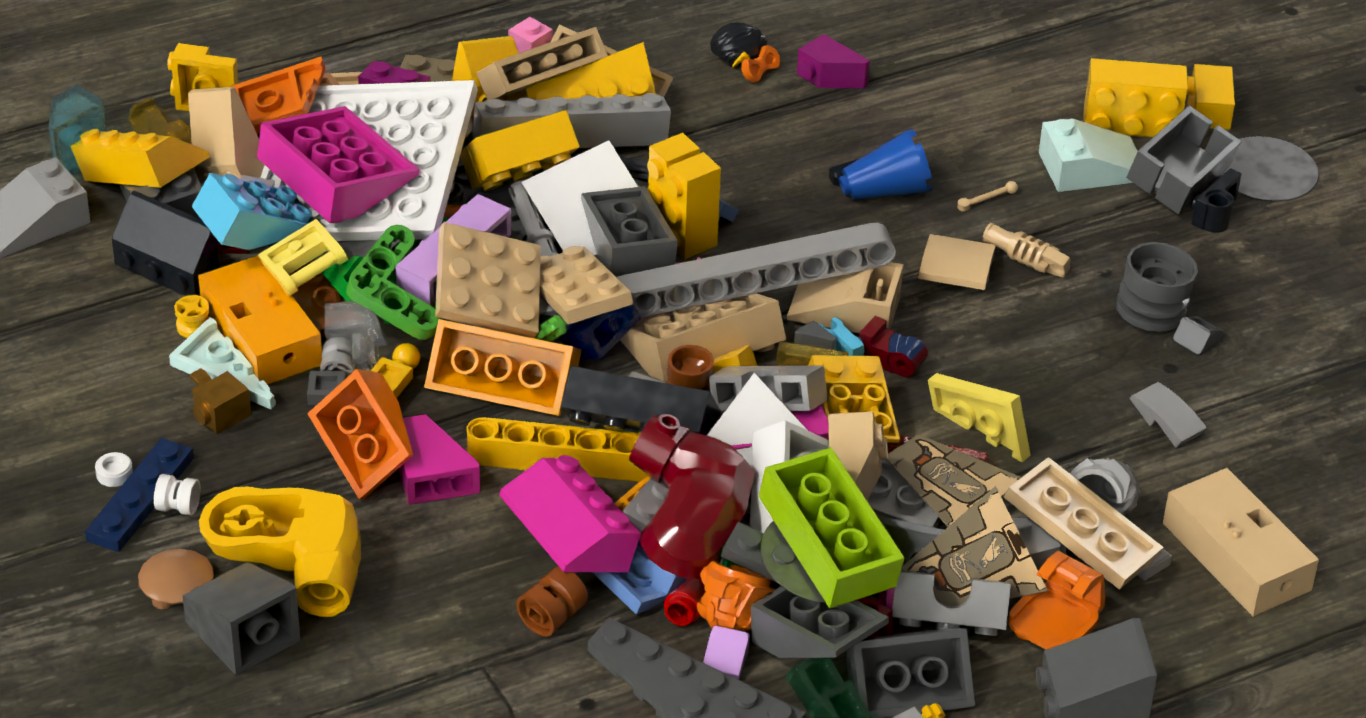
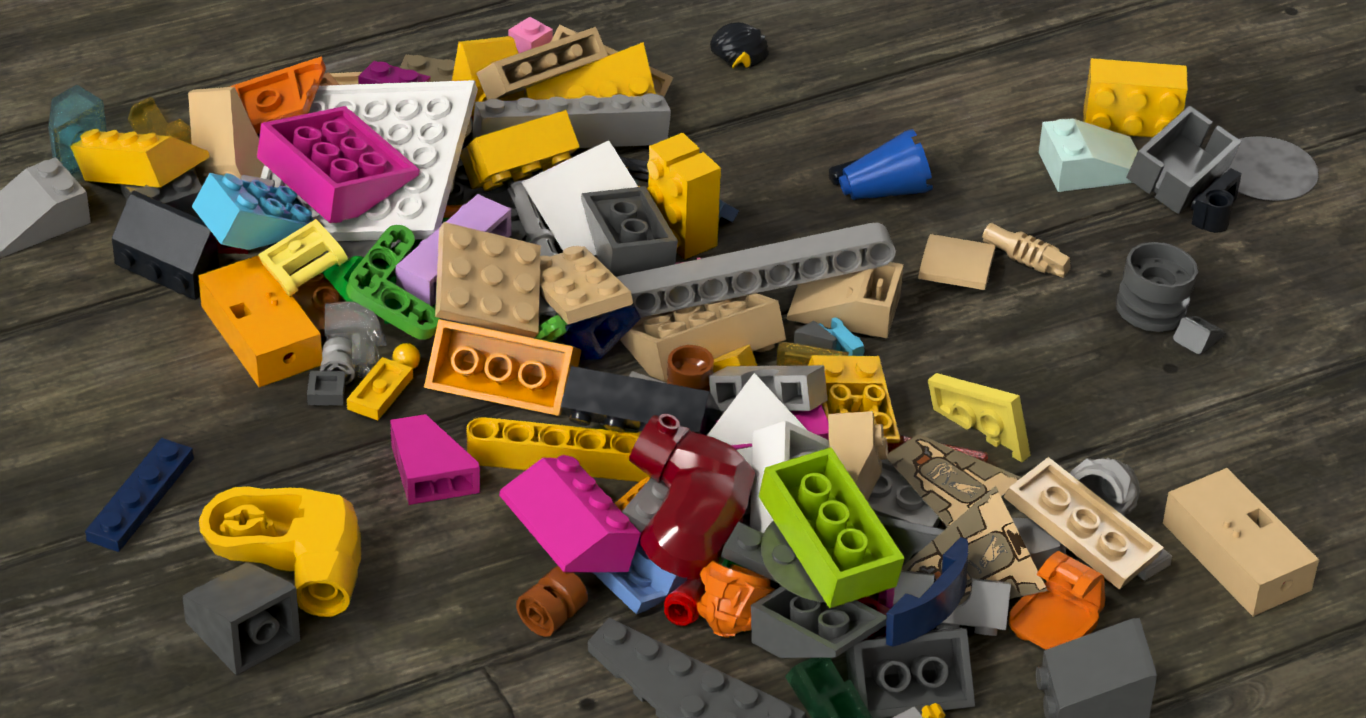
(113, 469): white tile -> none
(172, 575): medium nougat dish -> none
(177, 494): white wheel -> none
(190, 314): yellow wheel -> none
(197, 69): yellow plate -> none
(216, 354): light aqua wing -> none
(219, 400): pearl gold brick -> none
(363, 430): orange slope -> none
(727, 650): lavender slope -> none
(767, 60): orange piece -> none
(832, 64): magenta slope -> none
(896, 352): dark red leg -> none
(917, 616): none -> dark blue slope
(964, 203): tan hinge -> none
(1171, 413): light grey slope -> none
(1212, 93): yellow brick -> none

